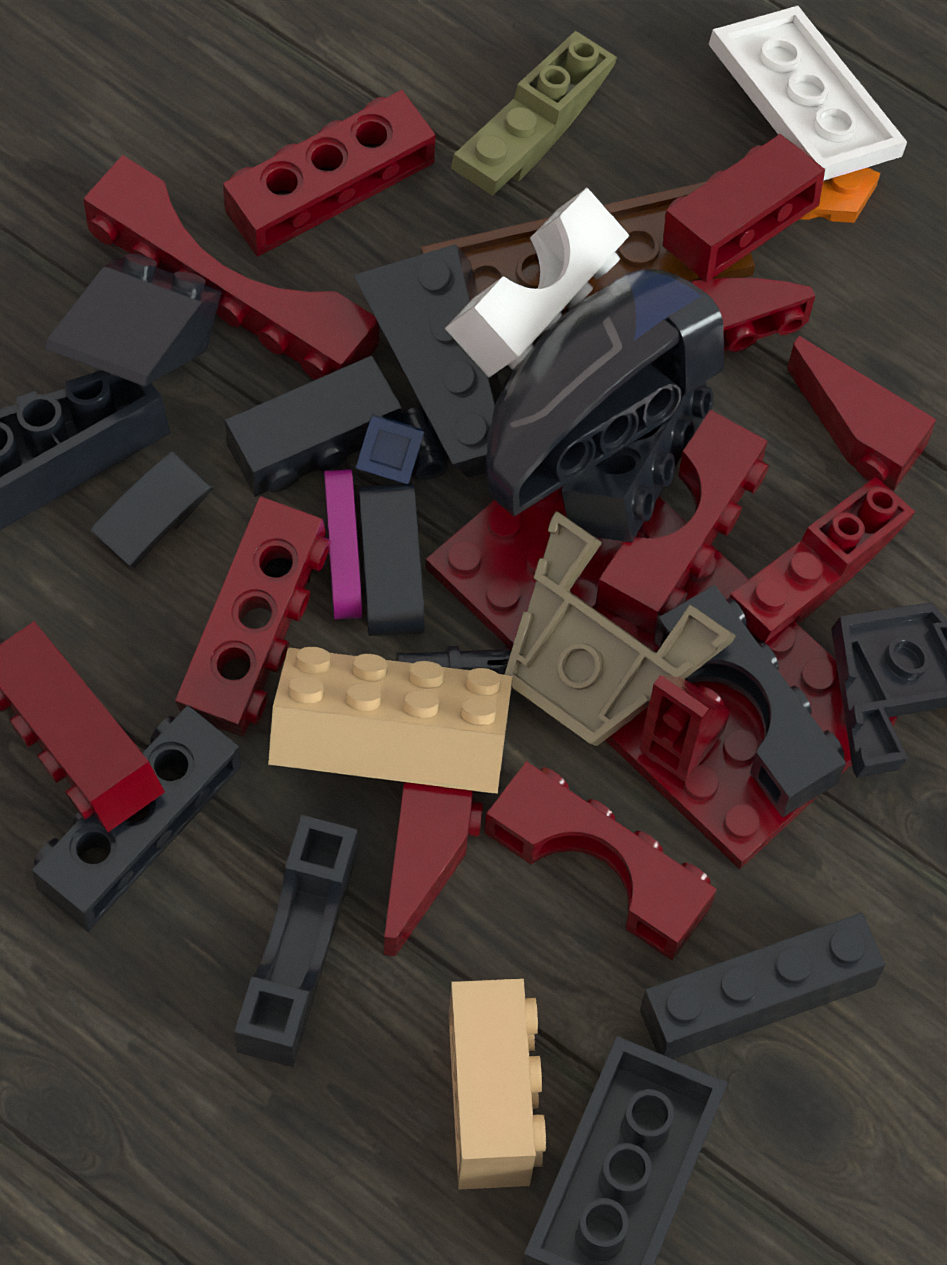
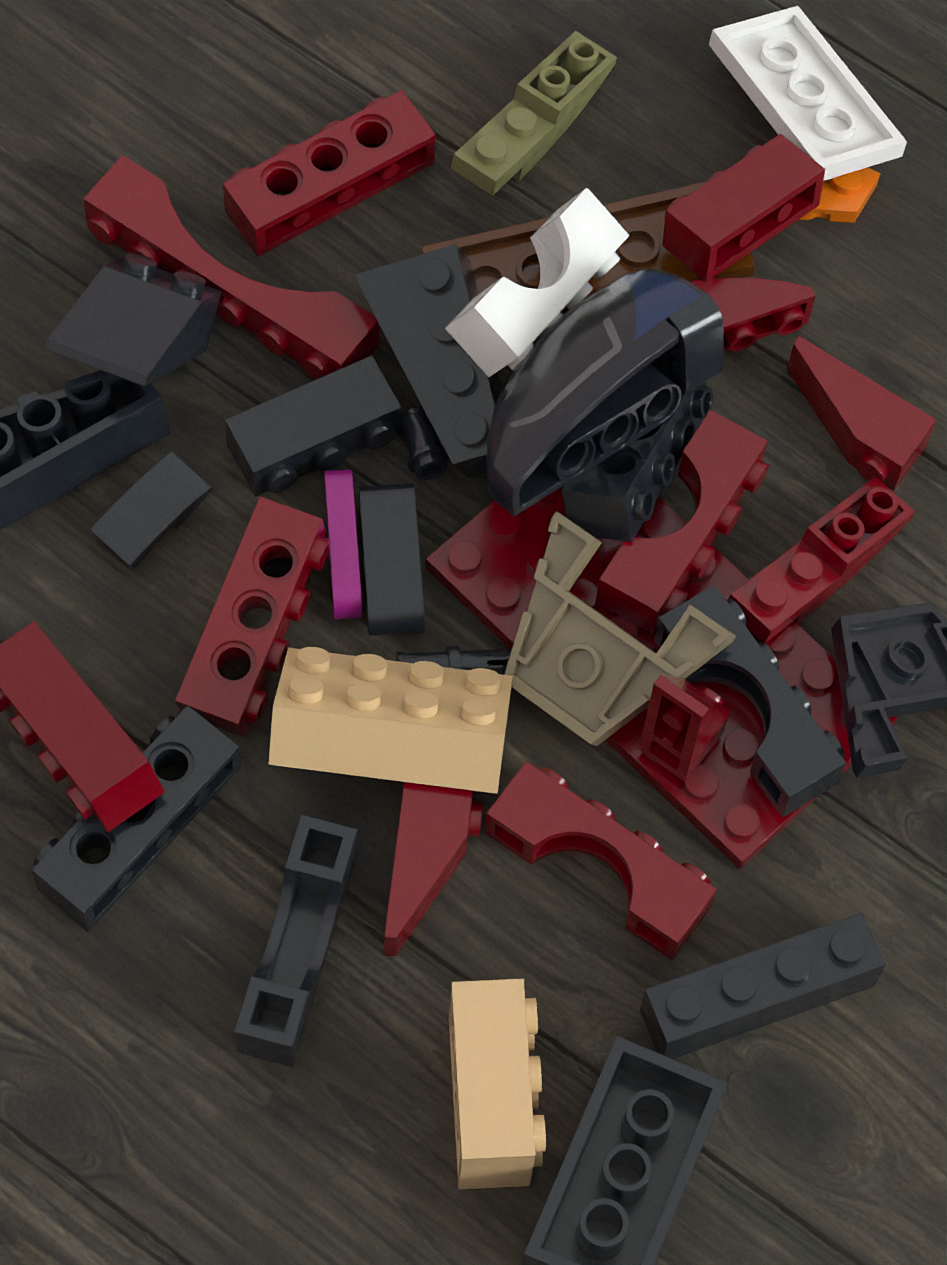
(390, 448): dark blue plate -> none

